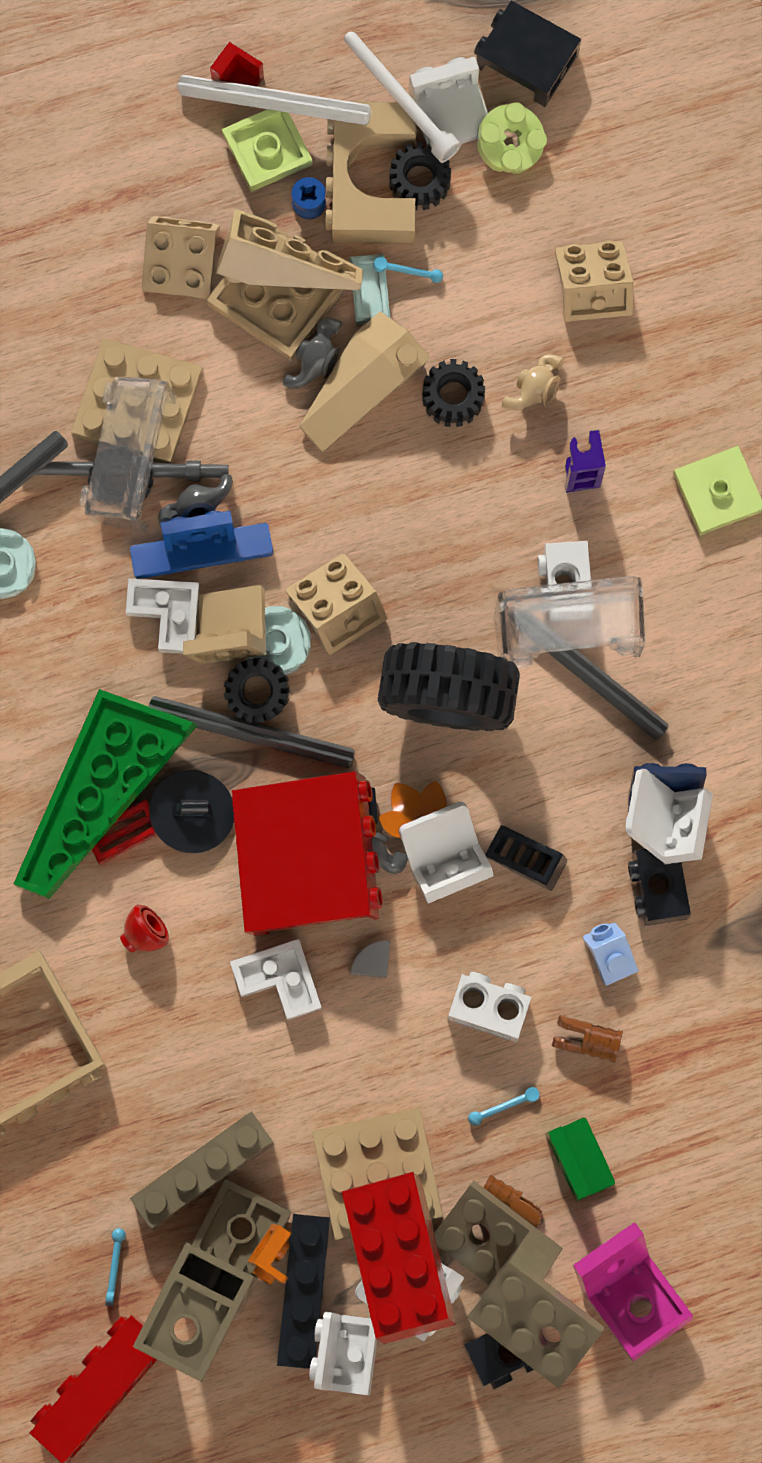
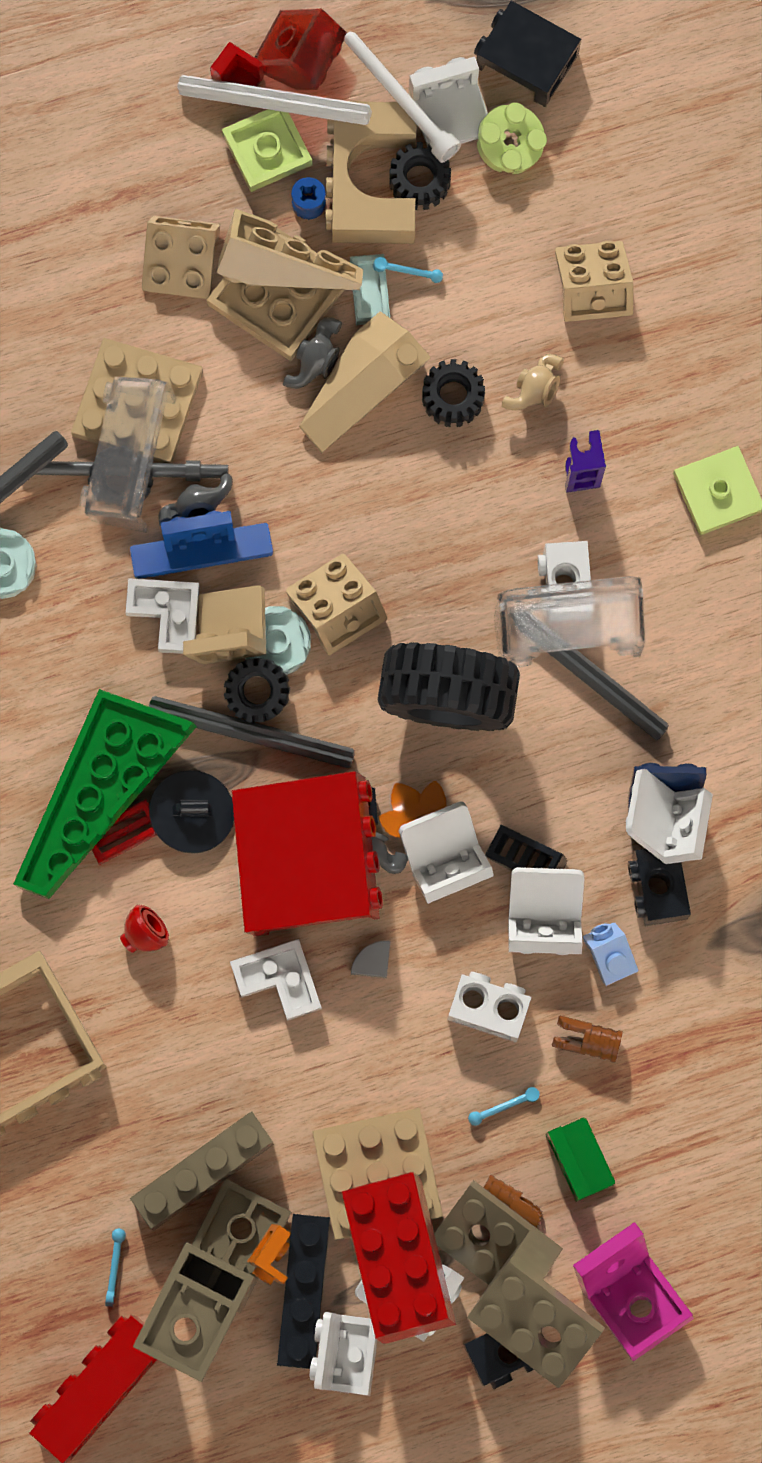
(301, 48): none -> clear red slope
(545, 911): none -> white bracket

